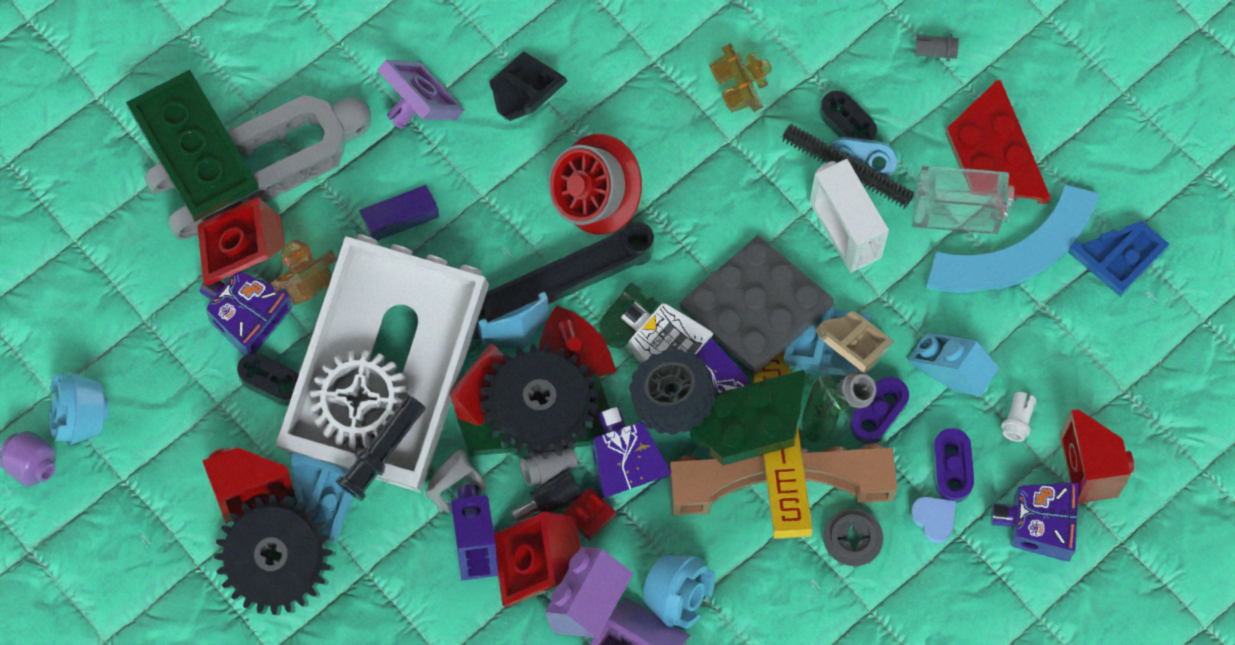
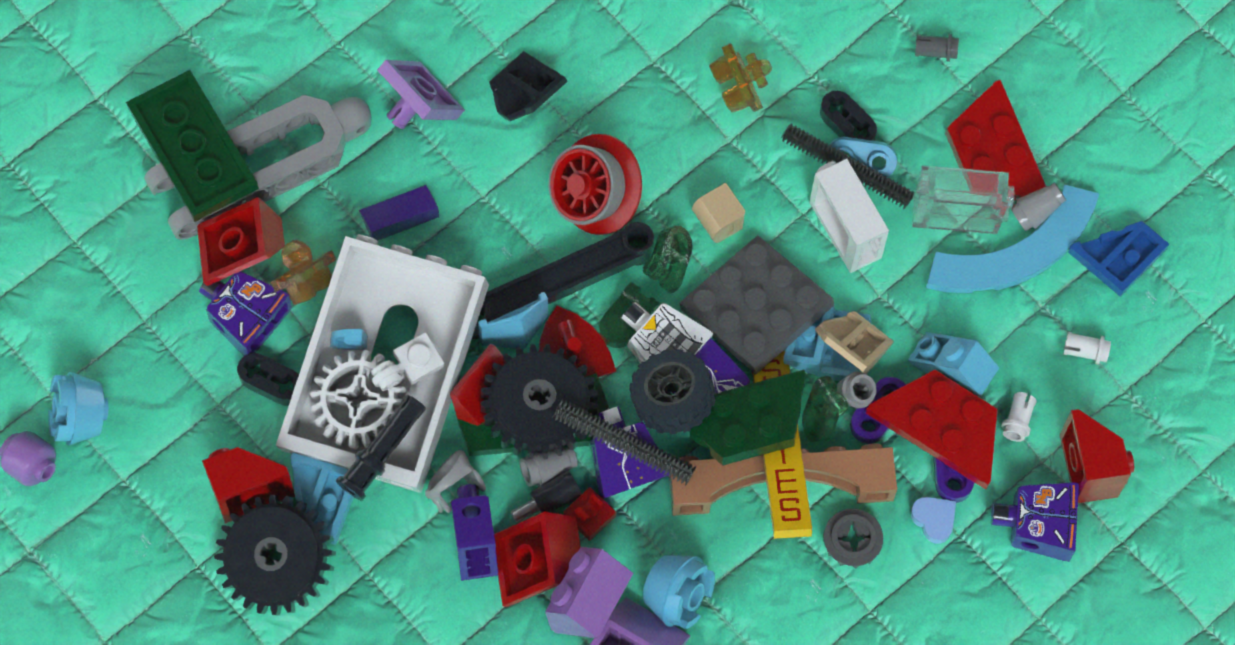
(349, 339): none -> medium azure tile
(415, 359): none -> white plate
(624, 441): none -> pearl dark grey axle
(671, 247): none -> clear green plate
(720, 213): none -> tan piece
(943, 422): none -> red wing
(1037, 206): none -> light grey cone
(1087, 347): none -> white pin

